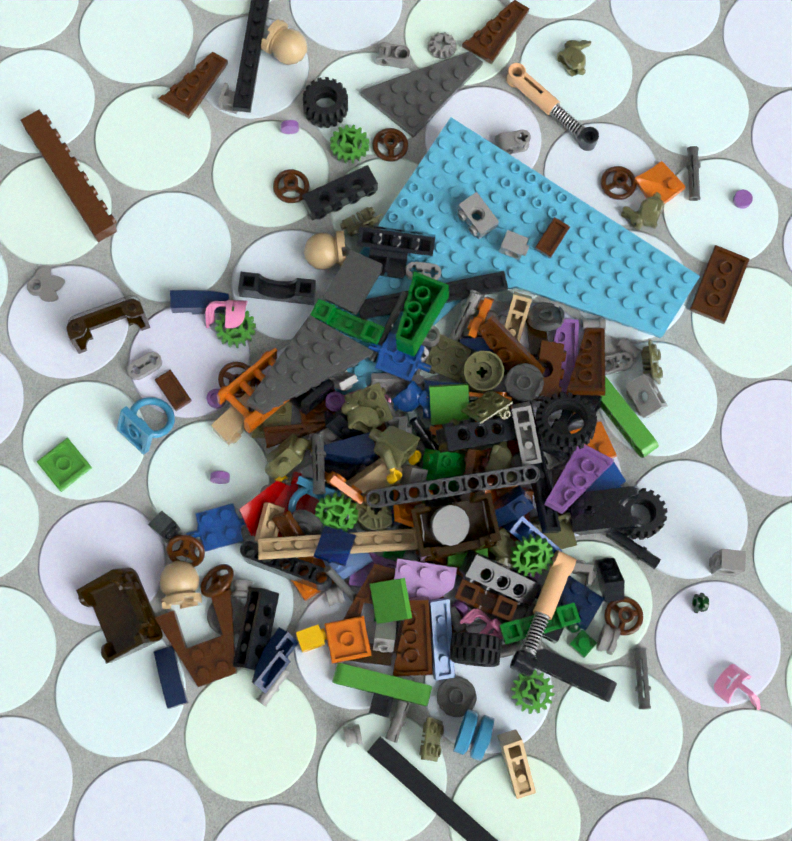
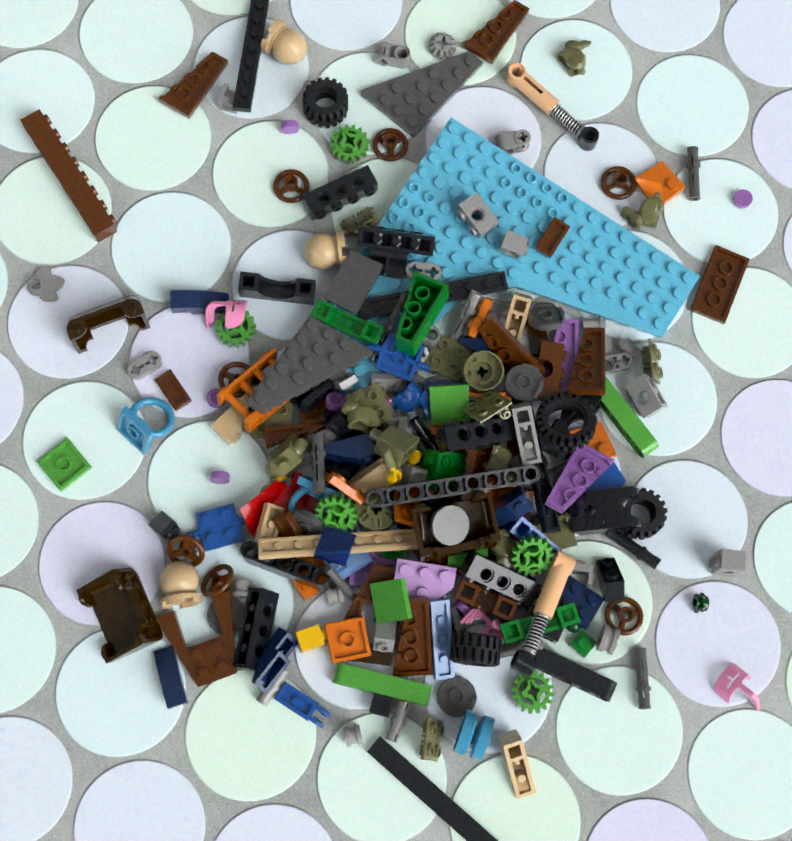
(300, 704): none -> blue hinge

